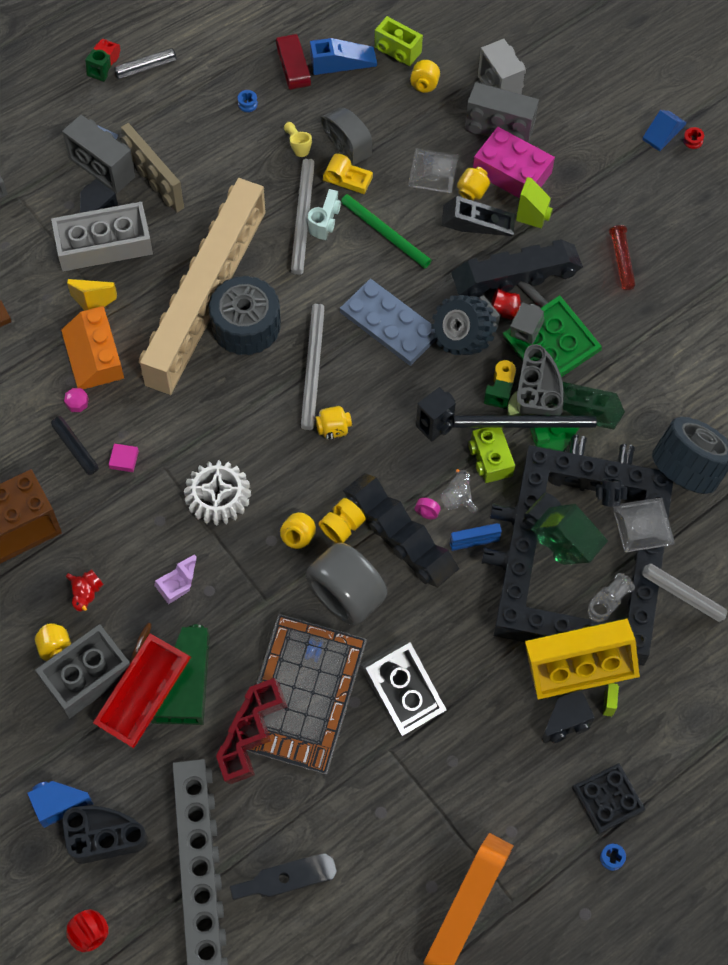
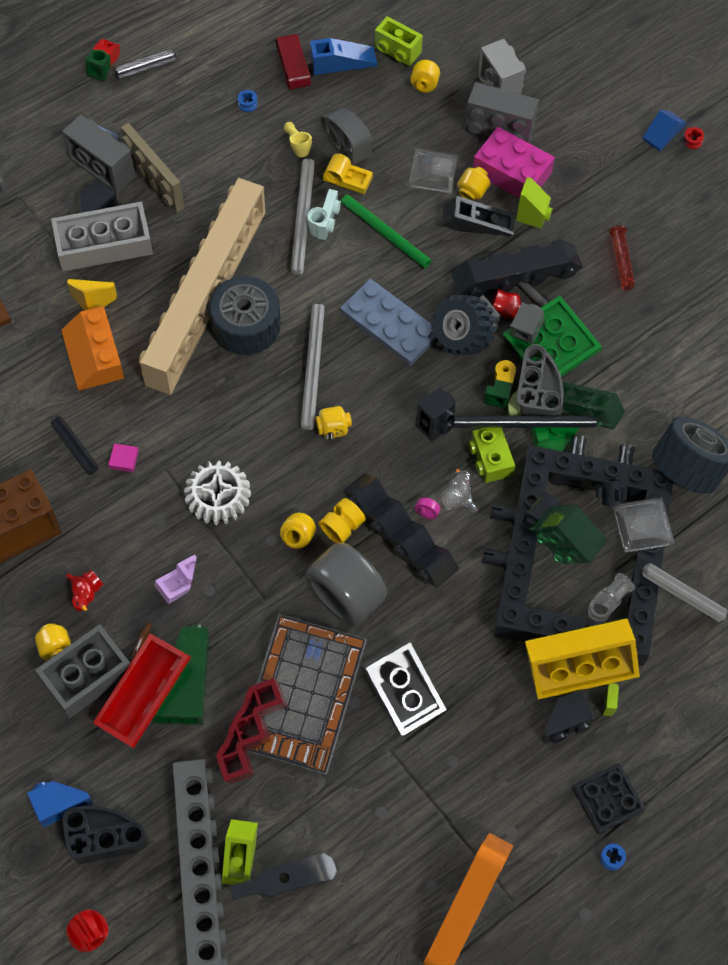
(76, 400): dark pink tile -> none
(239, 852): none -> lime slope
(475, 536): blue tile -> none

